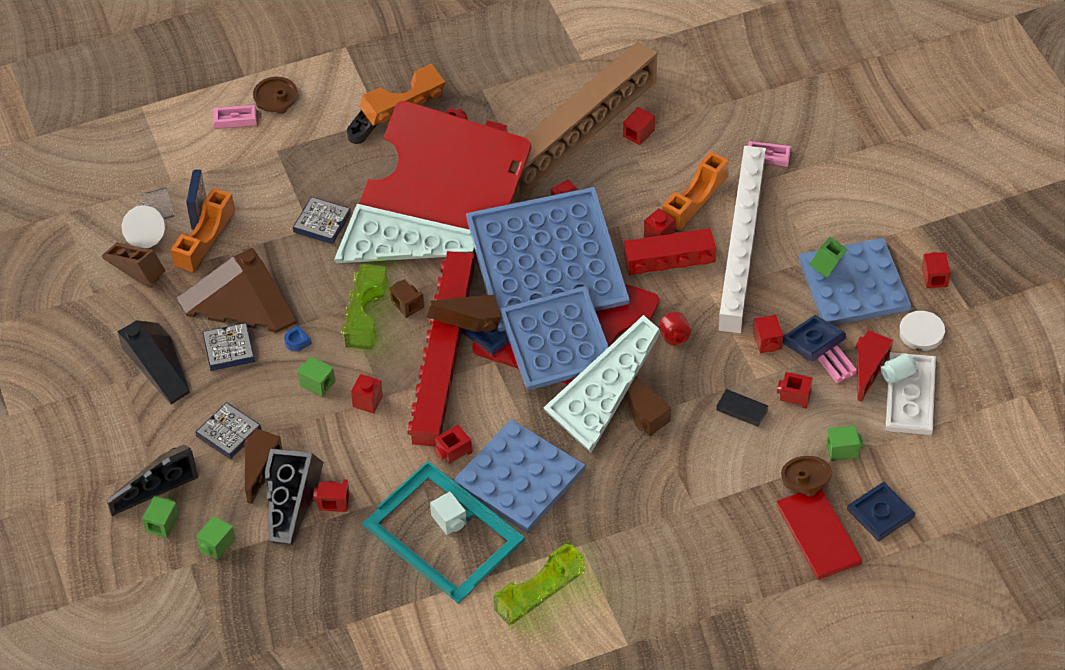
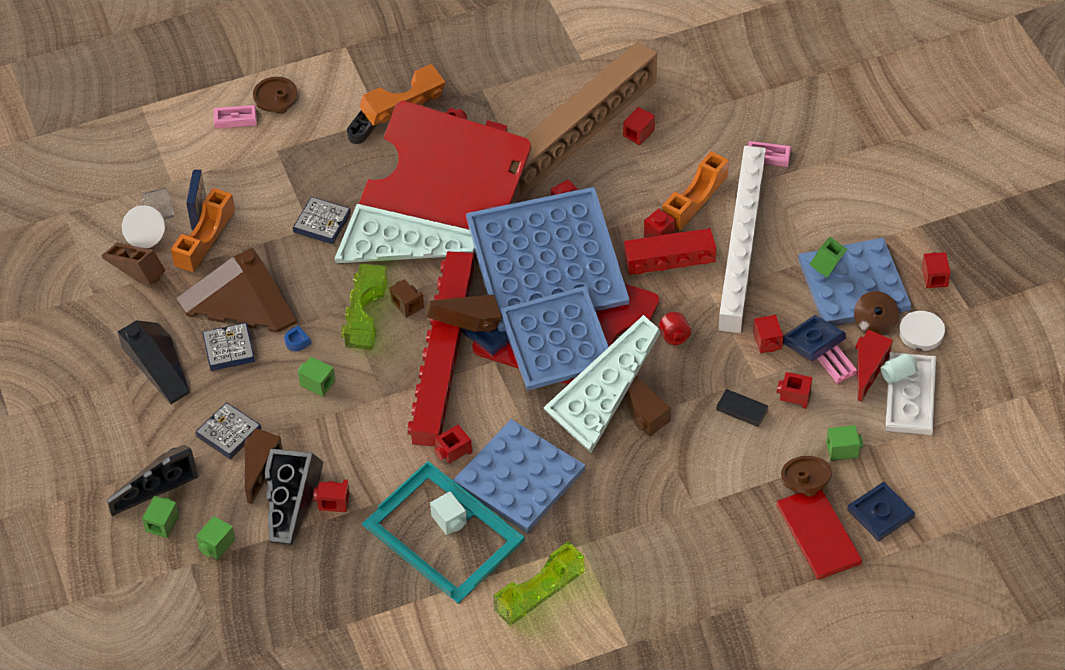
(366, 393): red brick -> none
(866, 317): none -> reddish brown dish

